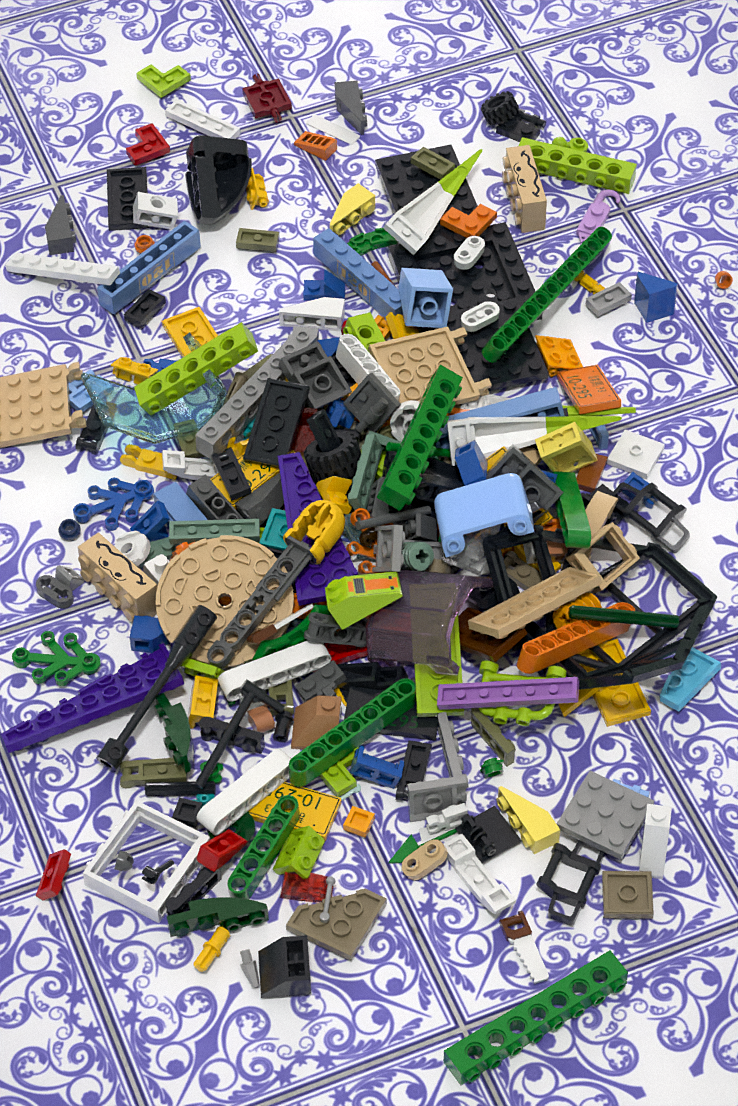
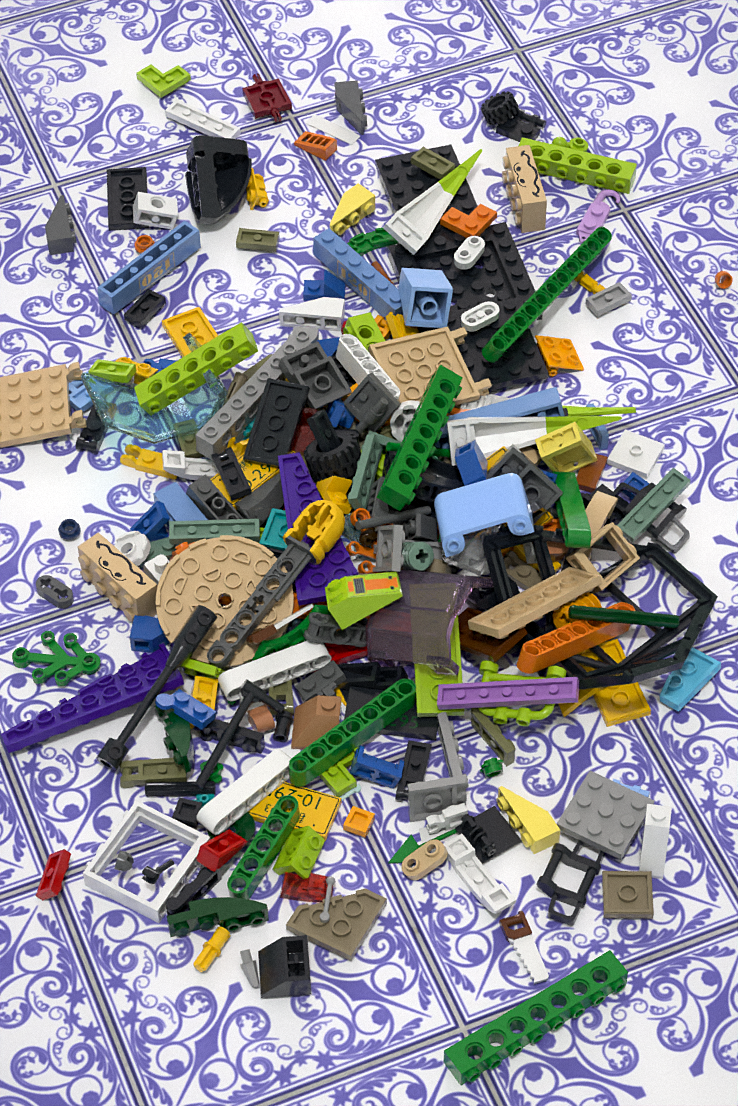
(62, 268): white plate -> none
(68, 577): light grey slope -> none
(113, 370): none -> lime plate
(139, 491): blue plant -> none
(150, 146): red plate -> none
(187, 708): none -> blue hinge
(589, 389): orange tile -> none
(653, 504): none -> sand green plate
(654, 297): blue slope -> none

